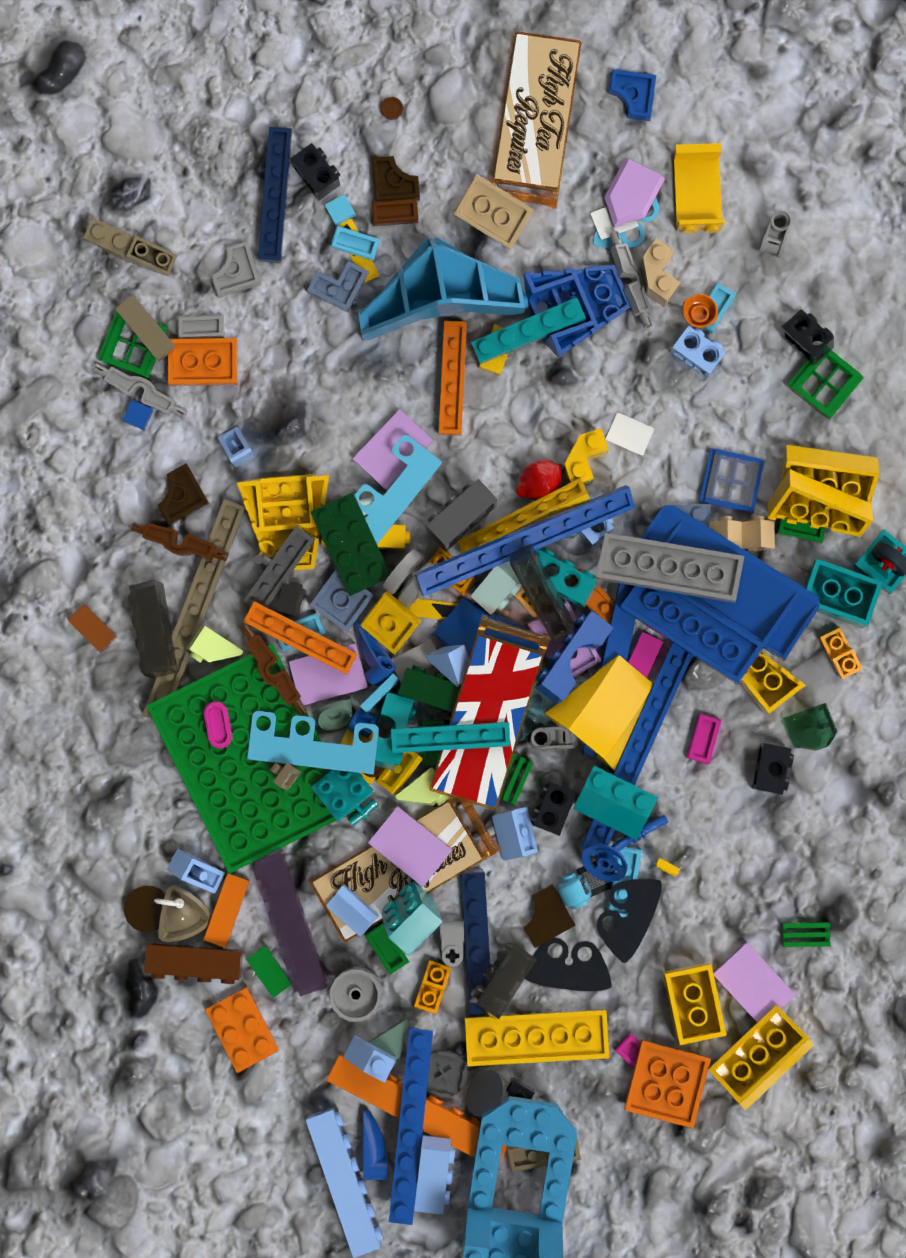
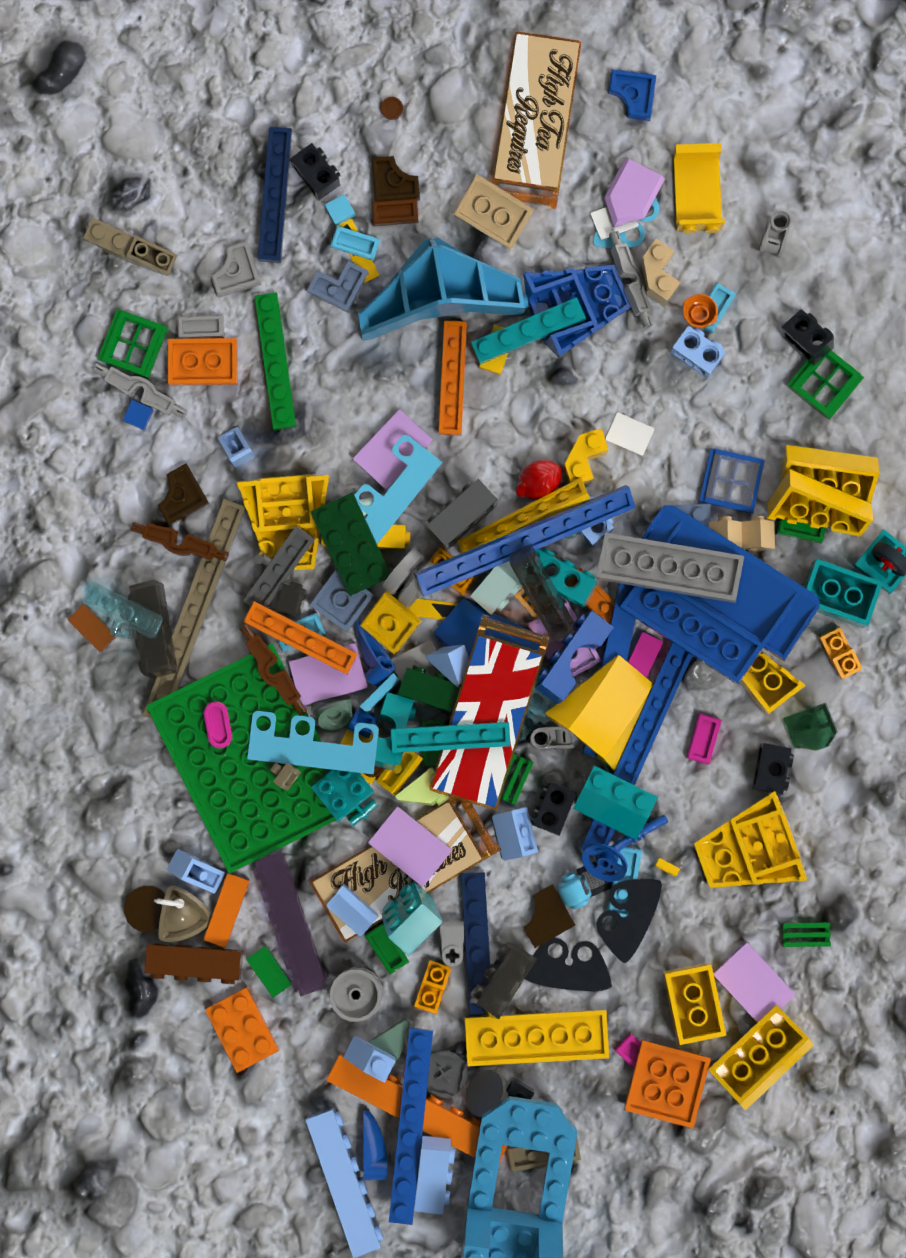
(123, 612): none -> clear light blue plate
(145, 327): dark tan tile -> none
(211, 647): yellowish green slope -> none
(275, 361): none -> green plate
(752, 848): none -> yellow wedge

